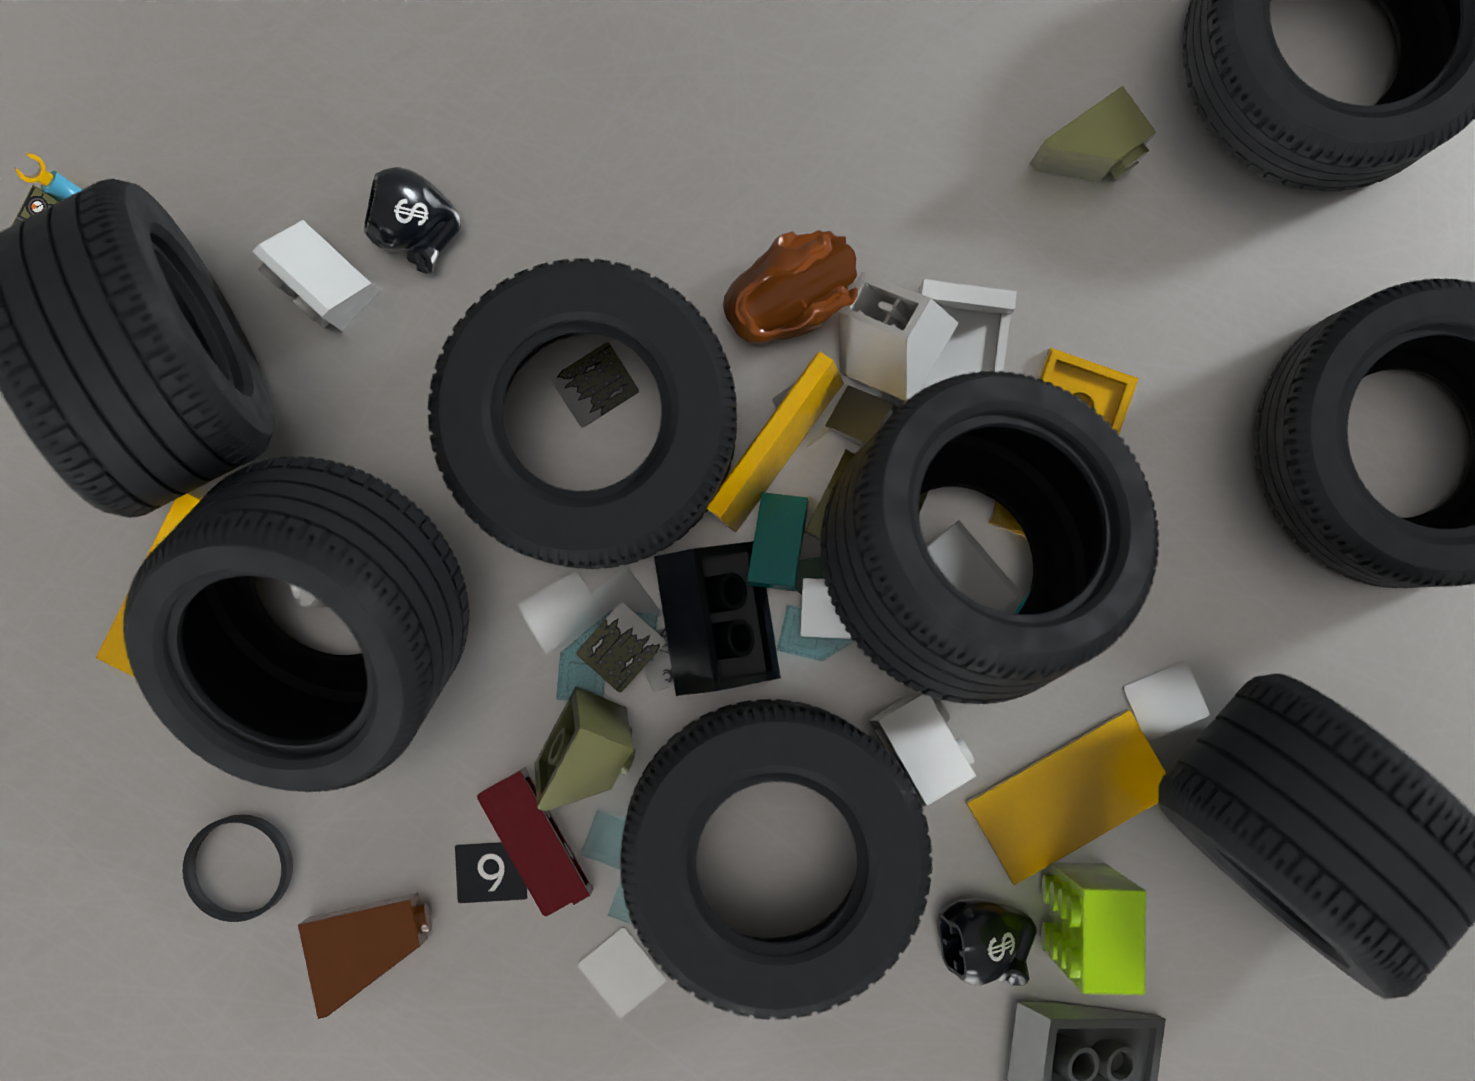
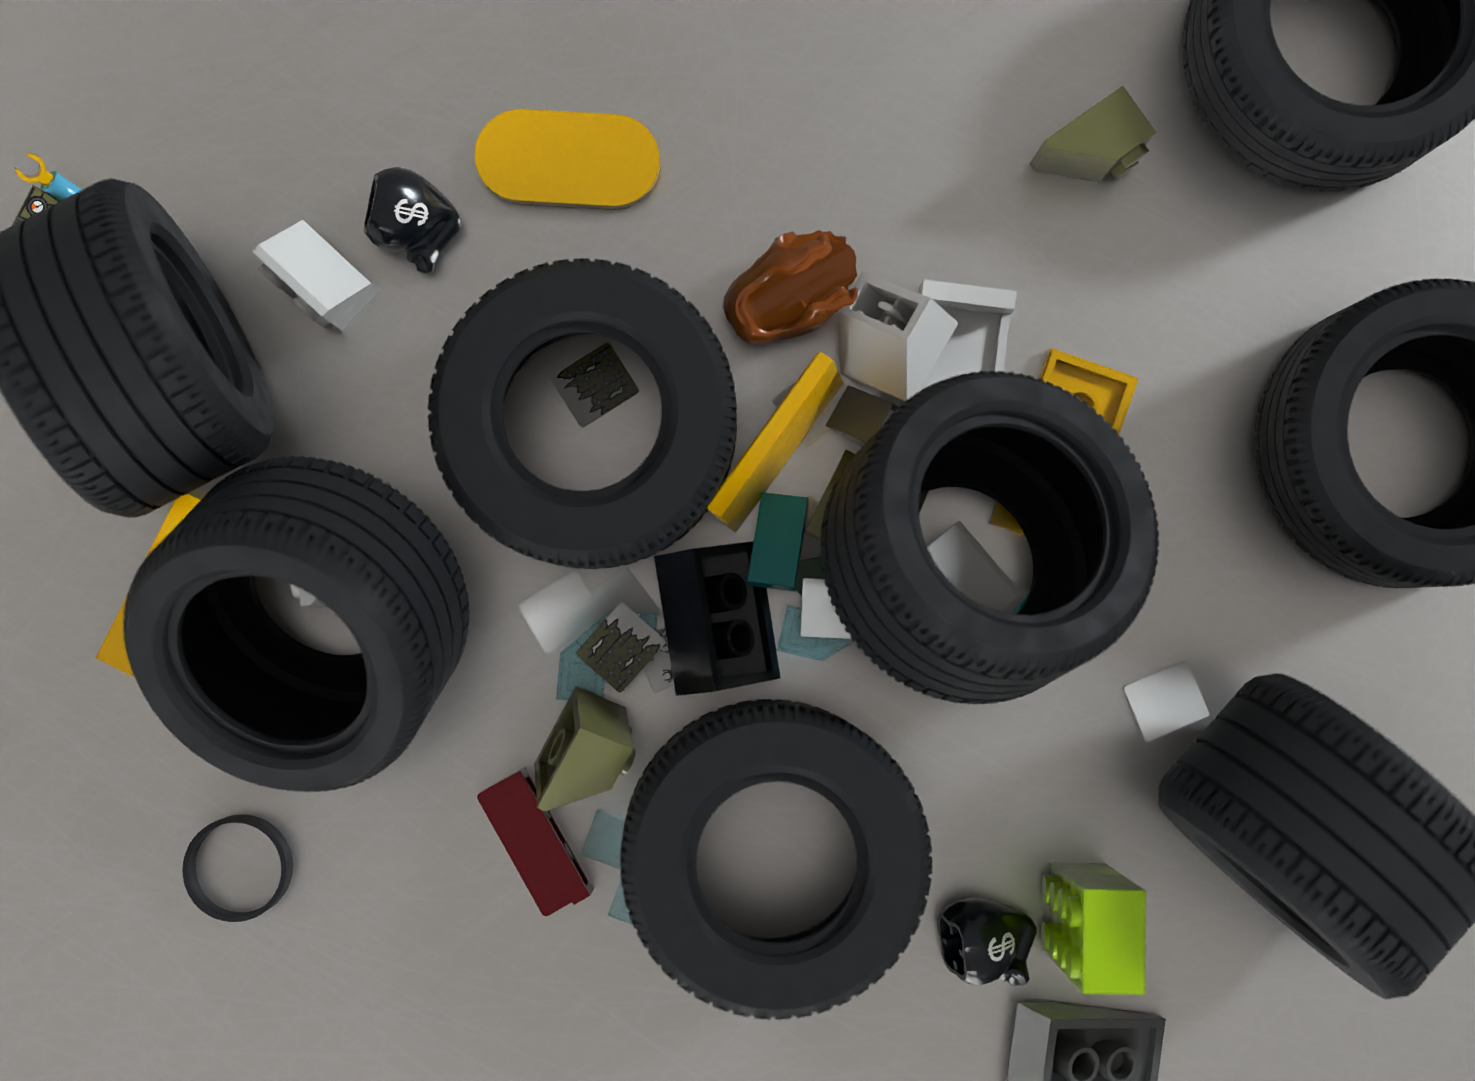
(359, 945): reddish brown slope -> none
(487, 874): black sticker -> none
(567, 158): none -> yellow tile
(621, 972): white sticker -> none
(923, 745): white slope -> none
(1069, 797): yellow tile -> none

